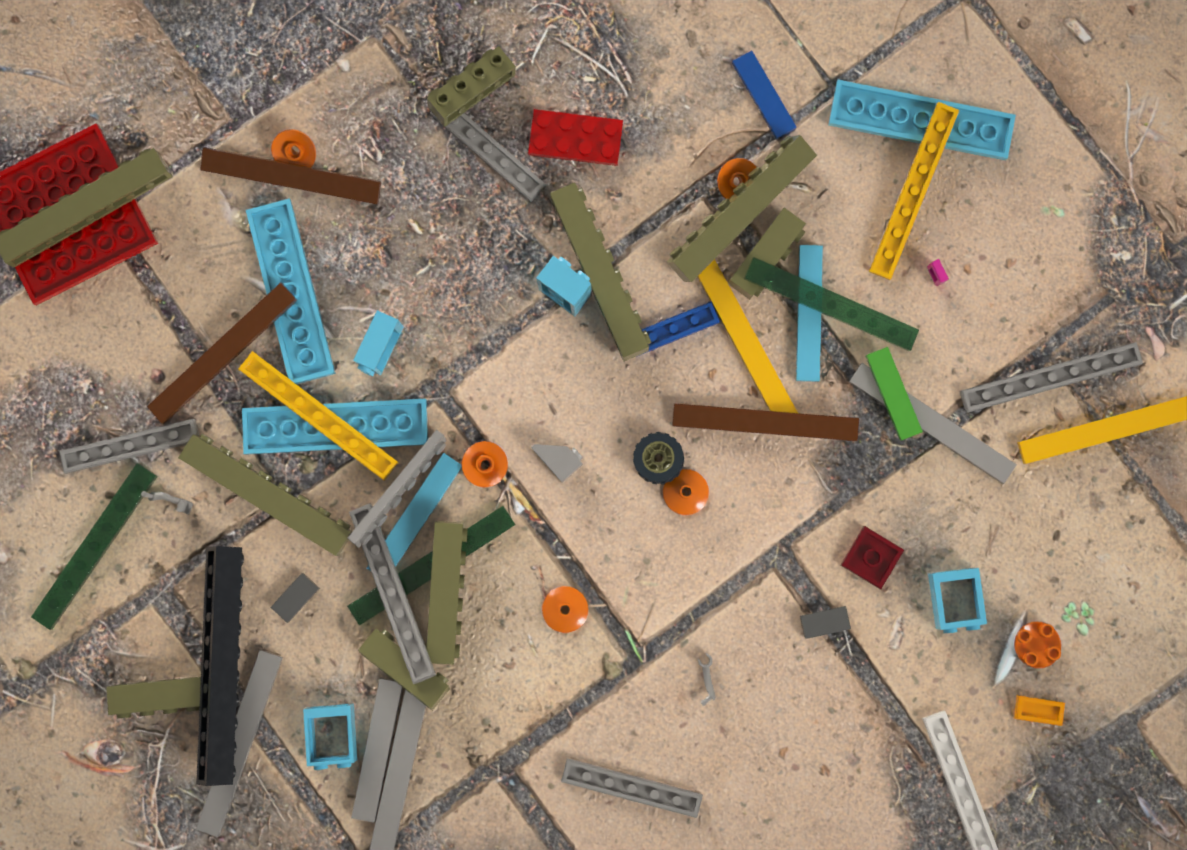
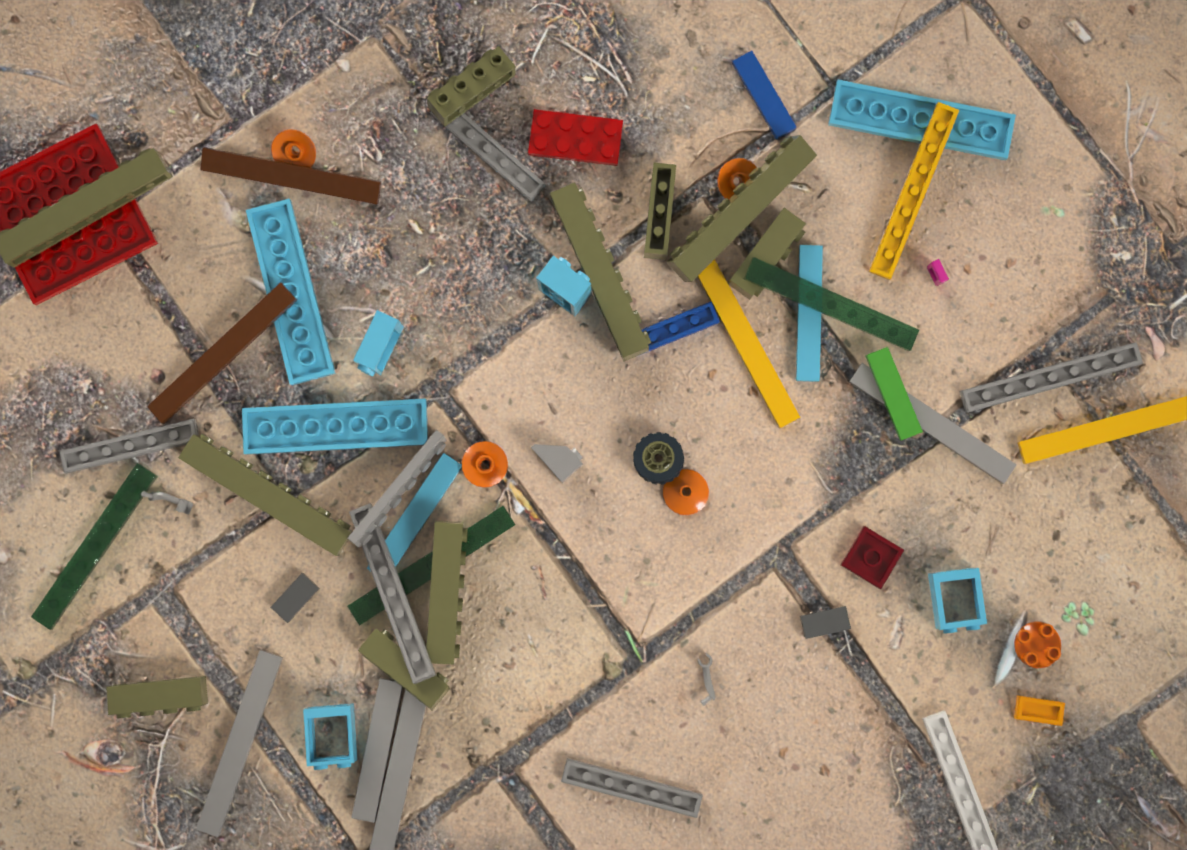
(219, 666): black brick -> none
(318, 415): yellow tile -> none
(552, 609): orange dish -> none
(660, 211): none -> olive brick
(765, 422): reddish brown tile -> none

